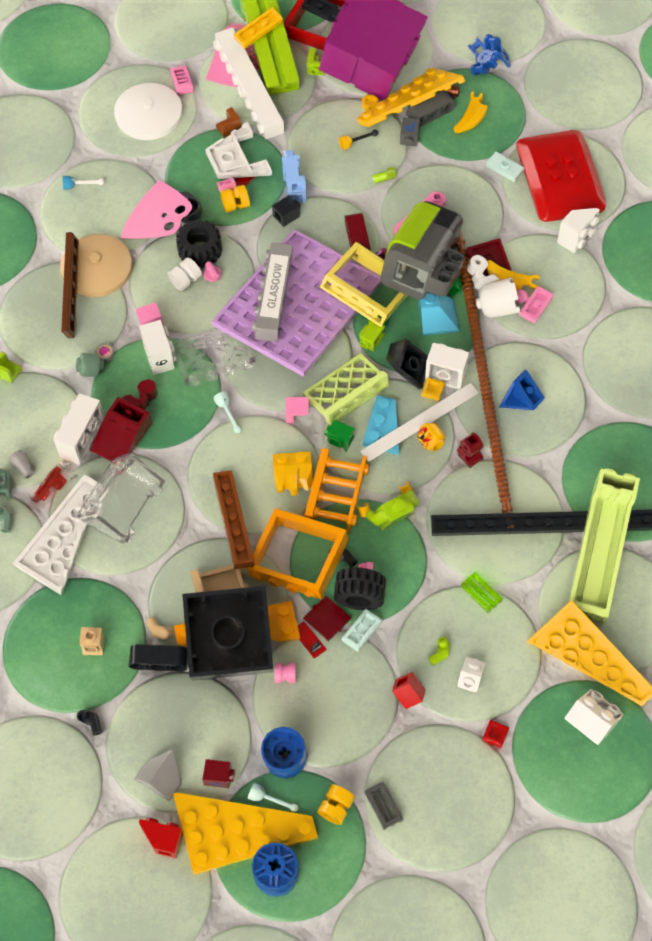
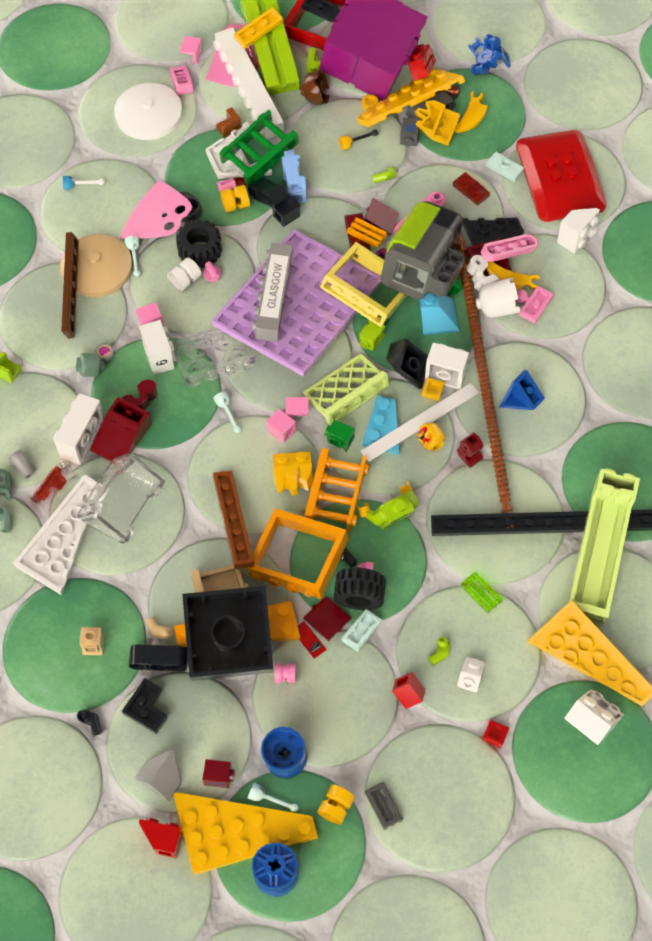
(132, 243): none -> light aqua hinge
(140, 707): none -> black plate
(192, 46): none -> bright pink panel
(265, 162): none -> green fence
(268, 192): none -> black beam
(281, 425): none -> bright pink panel
(314, 88): none -> reddish brown cylinder
(368, 230): none -> light orange tile
(381, 216): none -> piece
(421, 61): none -> red brick
(437, 121): none -> yellow plate
(471, 188): none -> clear red hinge
(487, 230): none -> black wing
(509, 247): none -> bright pink plate

